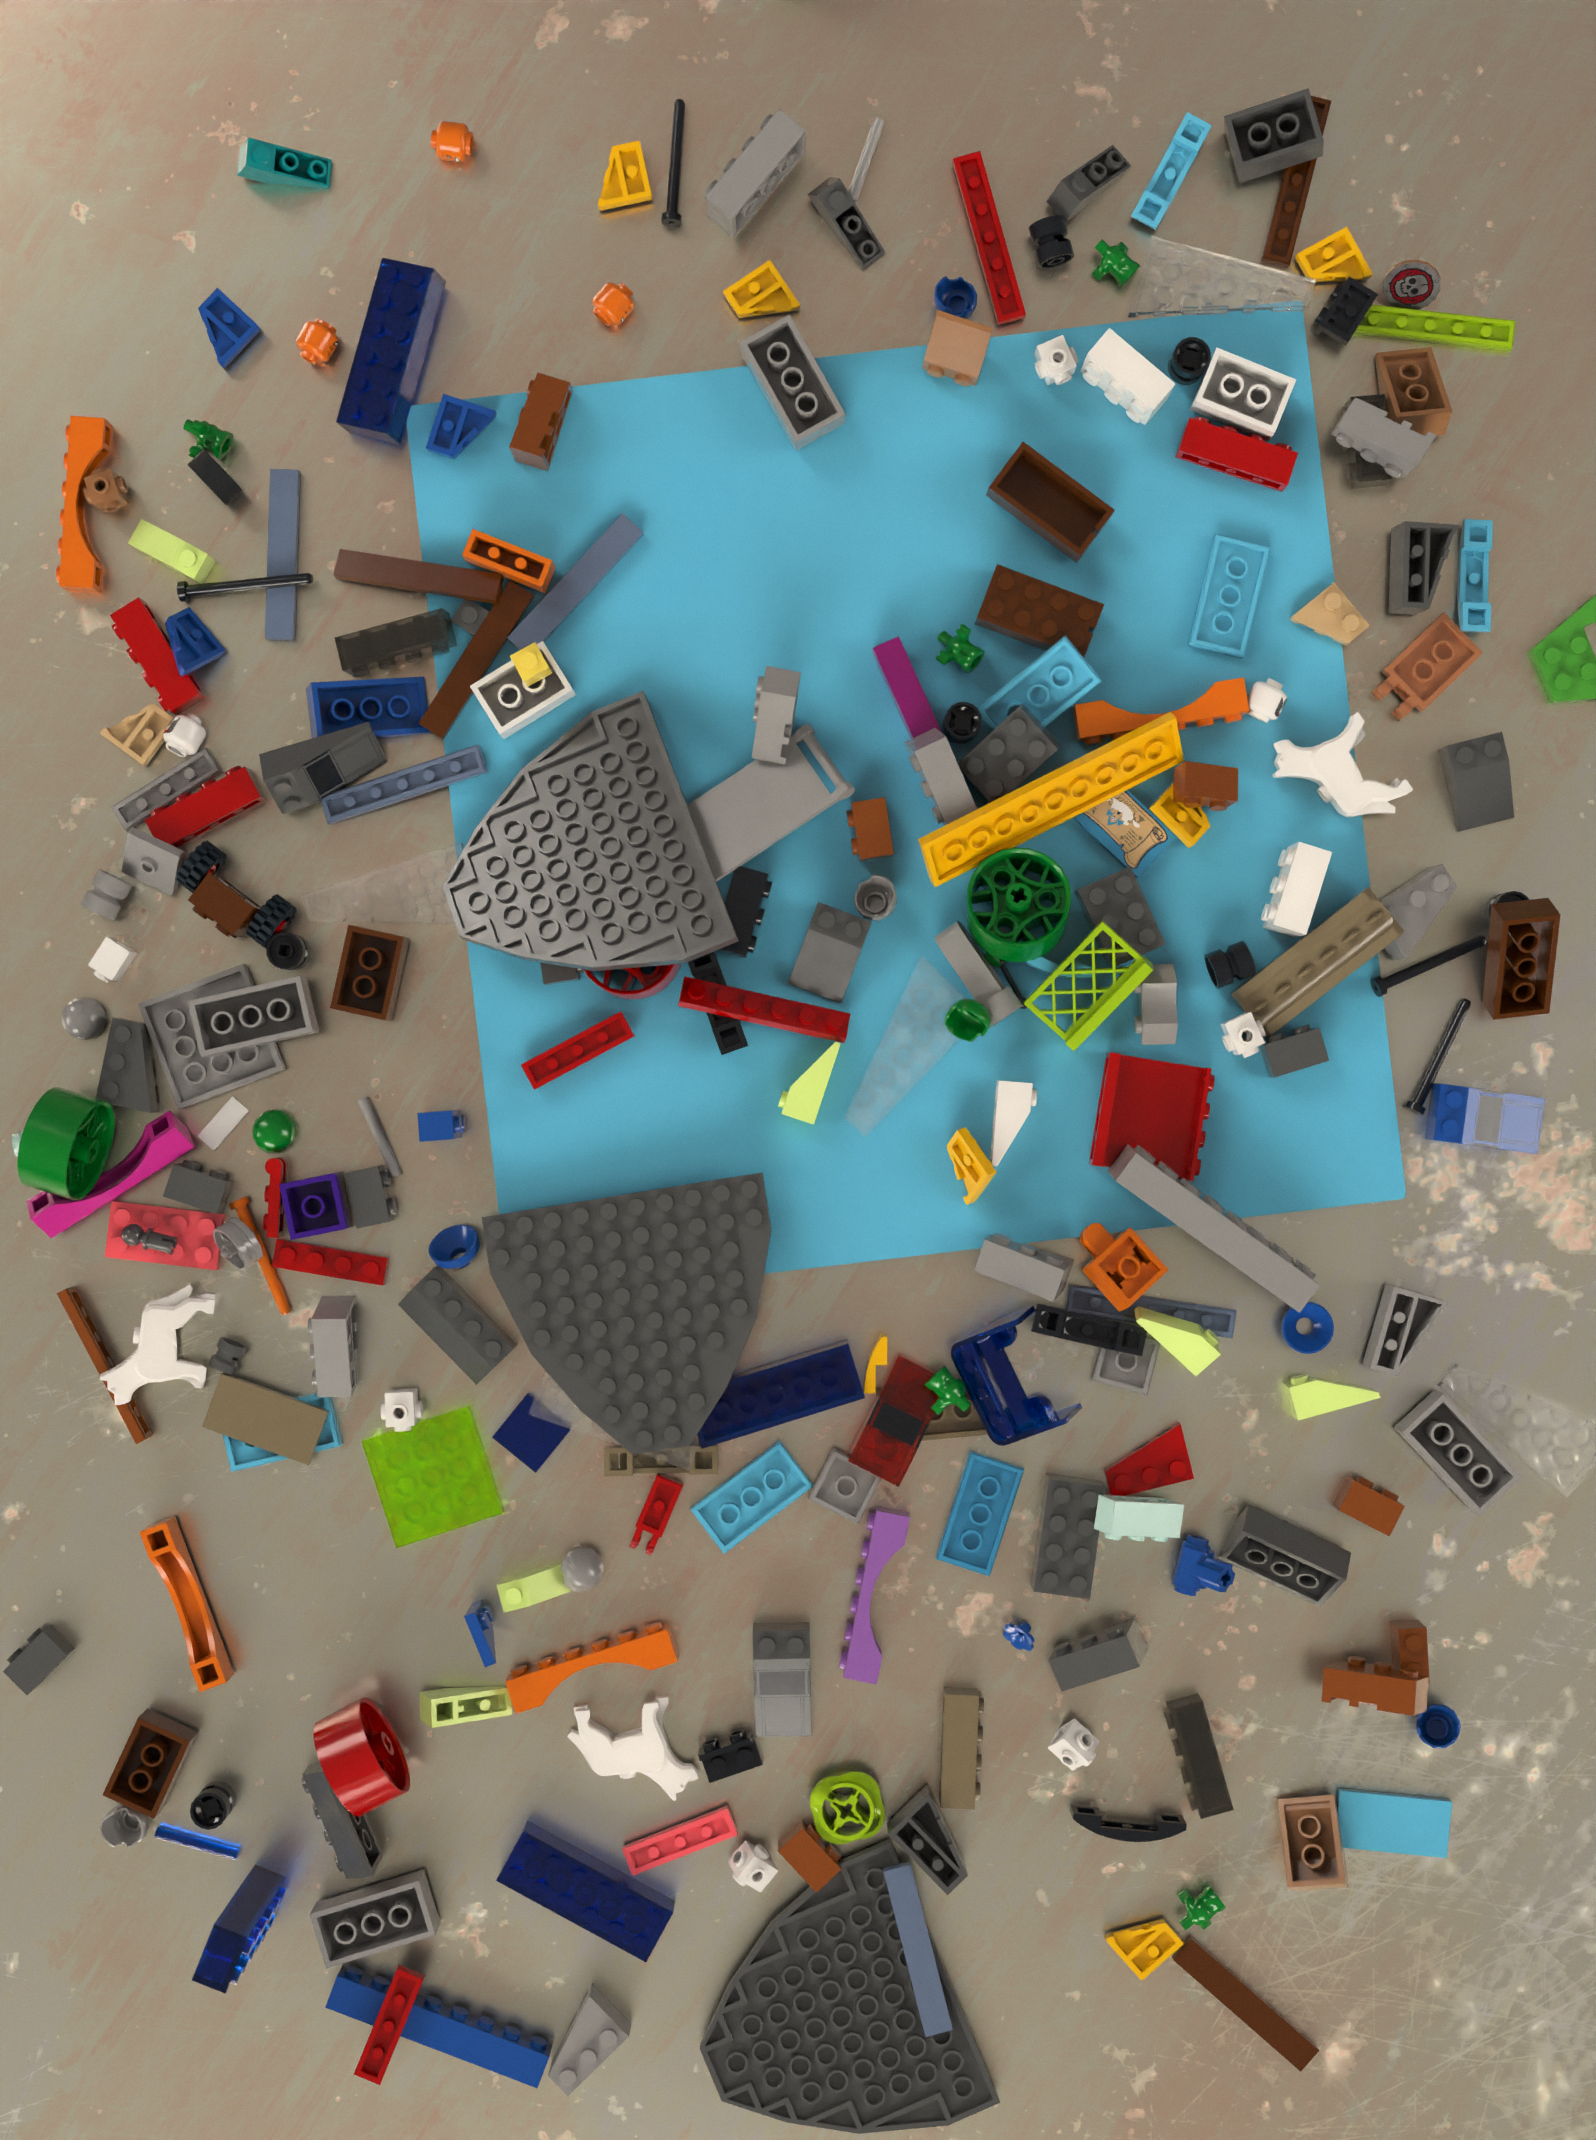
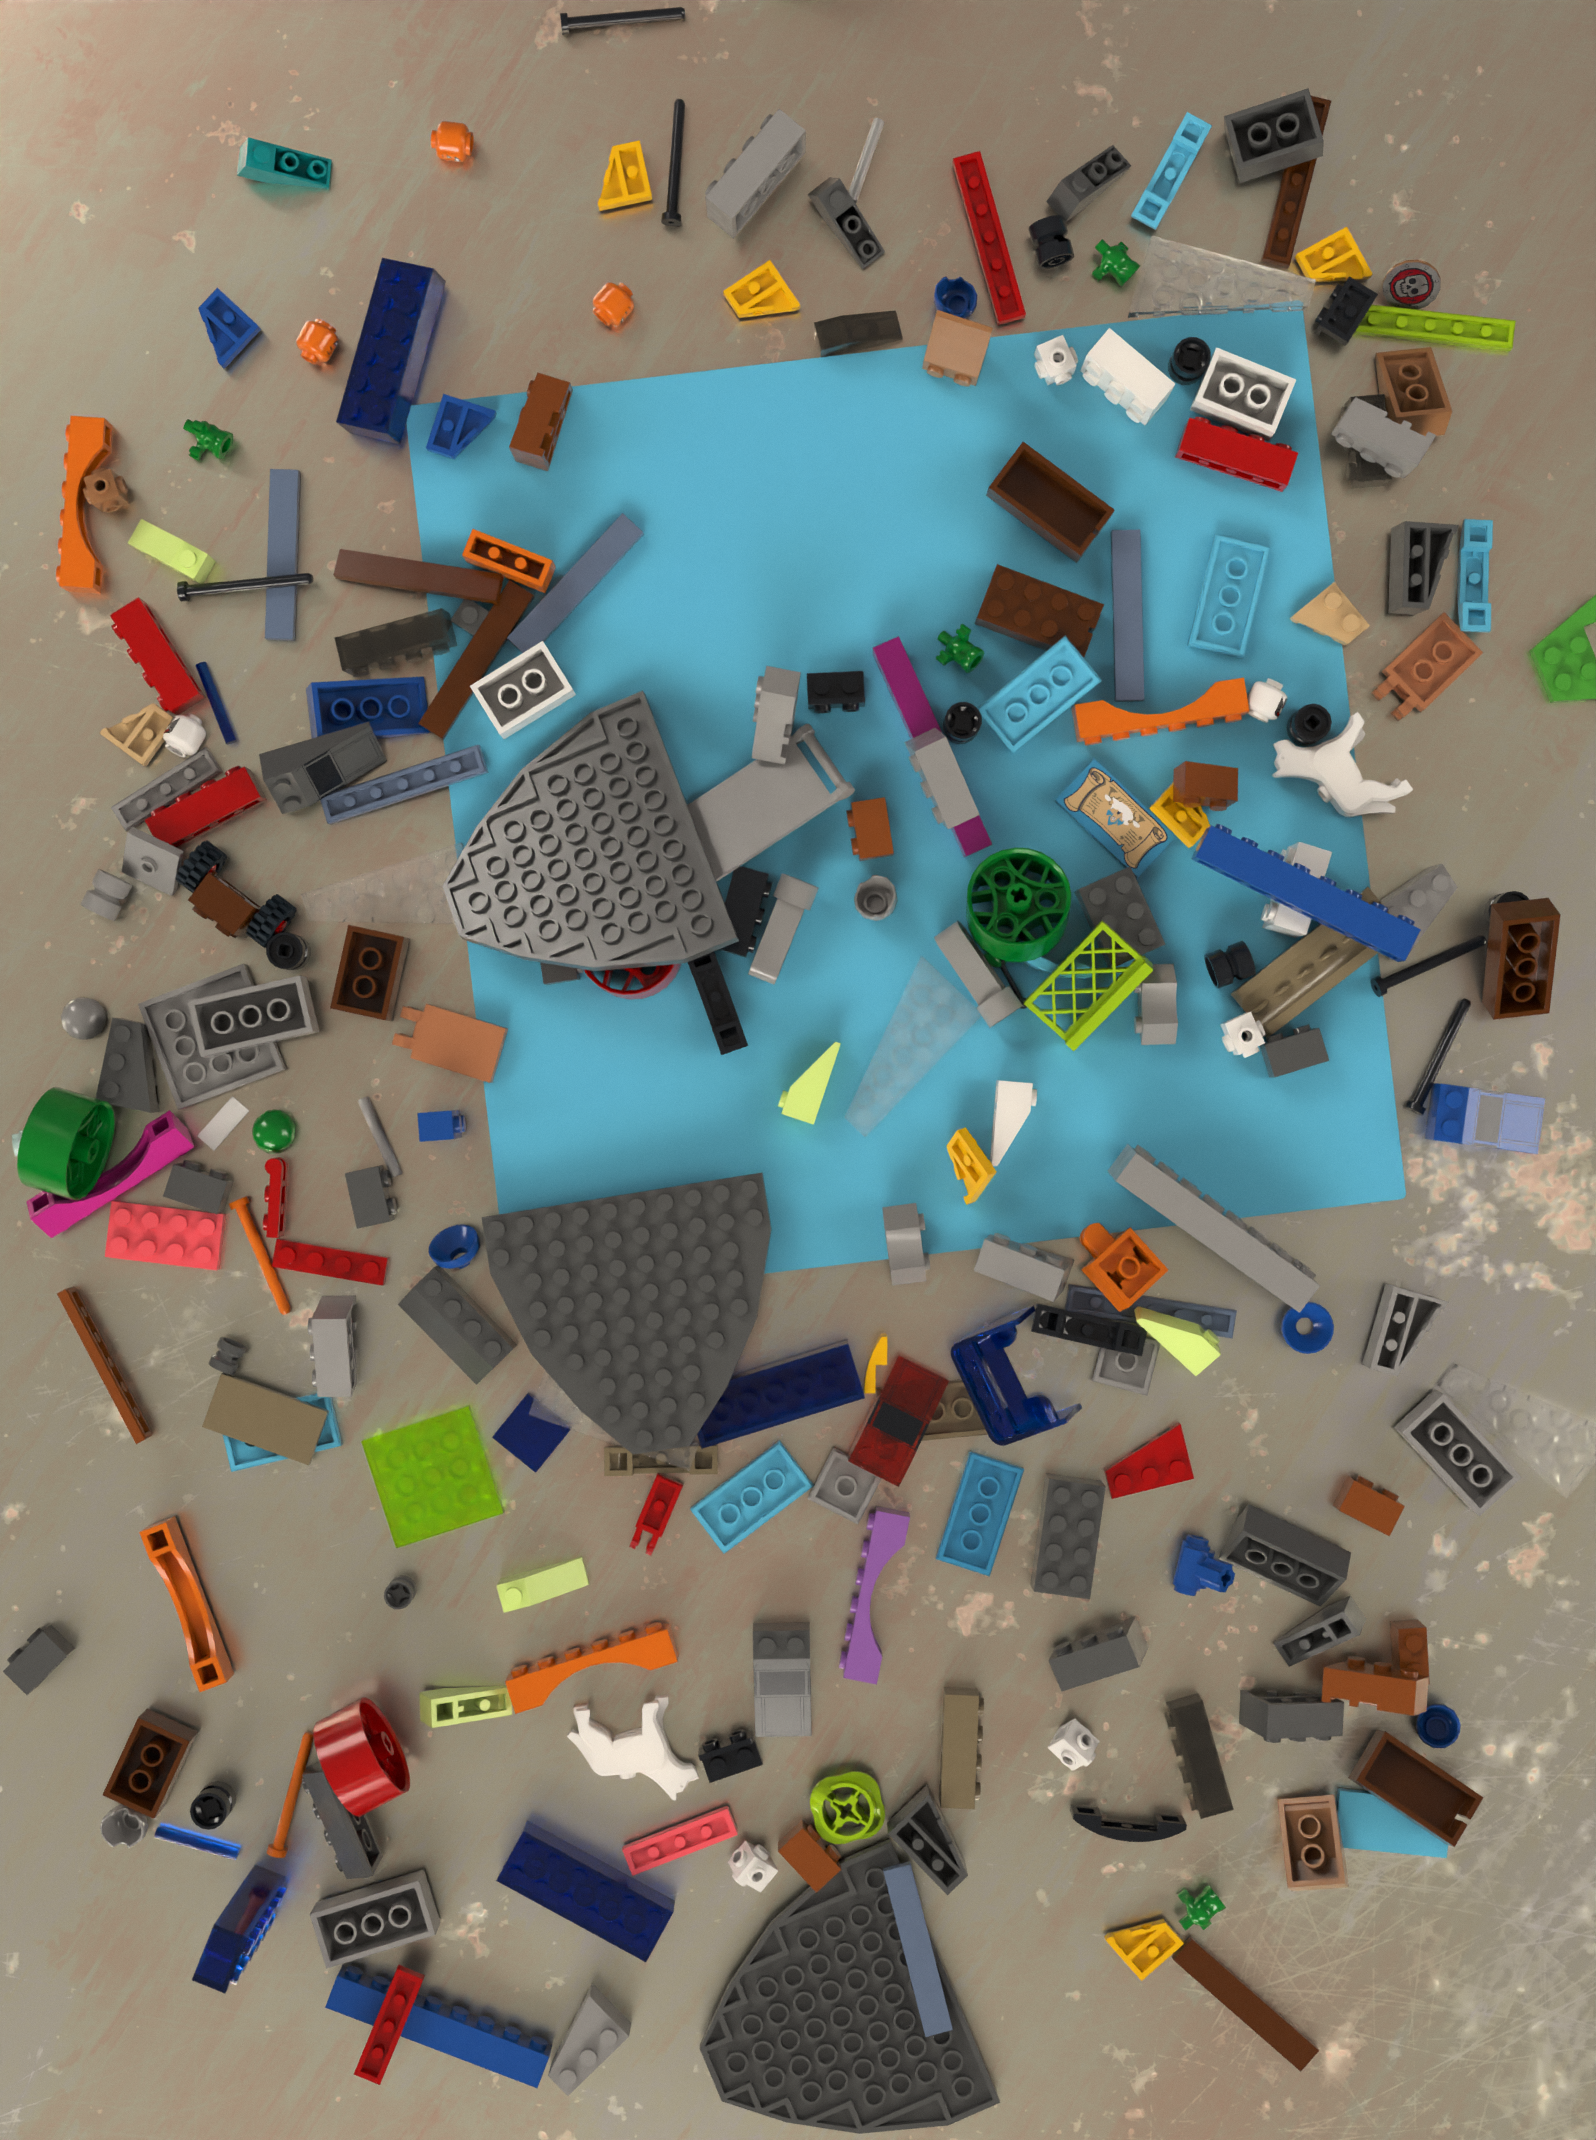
(112, 960): white brick -> none
(134, 1235): dark grey pin -> none
(157, 1346): white animal -> none
(191, 641): blue wing -> none
(214, 477): black tyre -> none
(216, 703): none -> clear blue bar
(237, 1243): light grey wheel -> none
(278, 1849): none -> orange bar
(316, 1205): dark purple brick -> none
(398, 1597): none -> dark grey wheel
(408, 1401): white brick -> none
(453, 1041): none -> nougat tile
(479, 1620): blue wing -> none
(531, 664): light yellow brick -> none
(577, 1050): red plate -> none
(582, 1569): light grey hair -> none
(620, 18): none -> black bar
(764, 1009): red plate -> none
(792, 382): light grey brick -> none
(792, 900): none -> light grey beam
(829, 952): dark grey slope -> none
(835, 691): none -> black bracket
(856, 332): none -> clear smoke slope
(904, 1244): none -> light grey brick
(948, 1389): green piece -> none
(967, 1019): green hair -> none
(1009, 754): dark grey brick -> none
(1019, 1636): blue plant -> none
(1052, 799): yellow plate -> none
(1127, 615): none -> sand blue tile
(1138, 1517): light aqua brick -> none
(1152, 1107): red panel -> none
(1291, 1716): none -> dark grey wedge
(1306, 893): none -> blue brick
(1309, 725): none -> black wheel
(1318, 1396): yellowish green slope -> none
(1322, 1631): none -> dark grey slope
(1415, 1787): none -> reddish brown piece
(1478, 781): dark grey slope -> none

